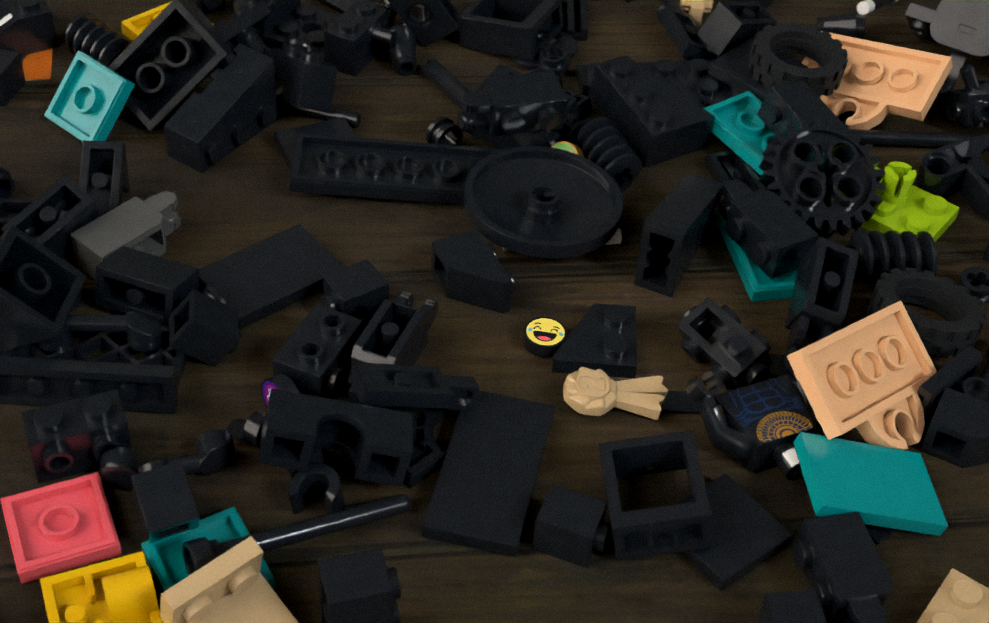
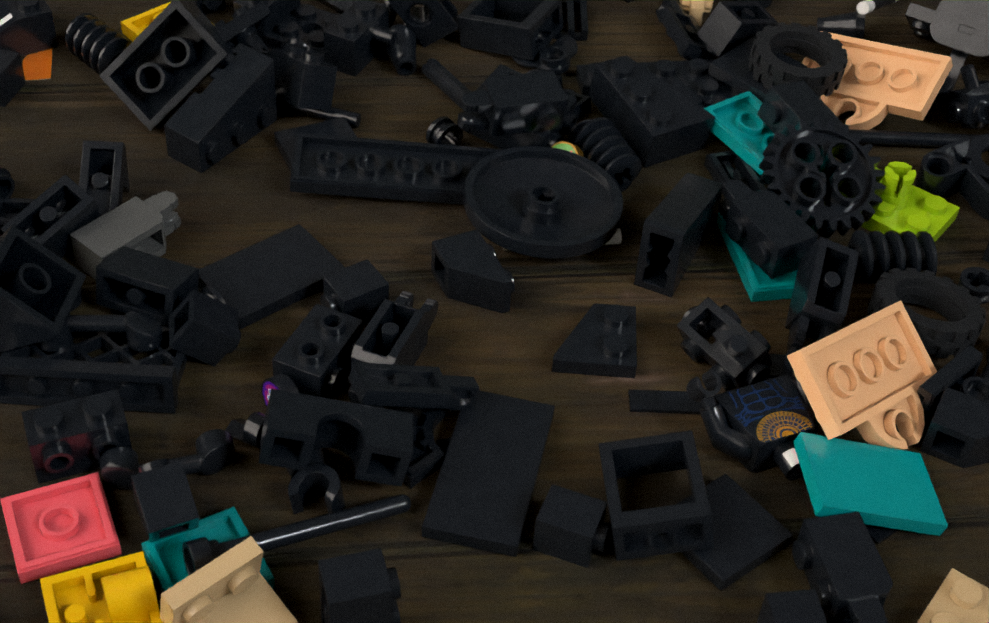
(89, 99): teal tile -> none
(544, 336): tile -> none
(596, 394): tan piece -> none

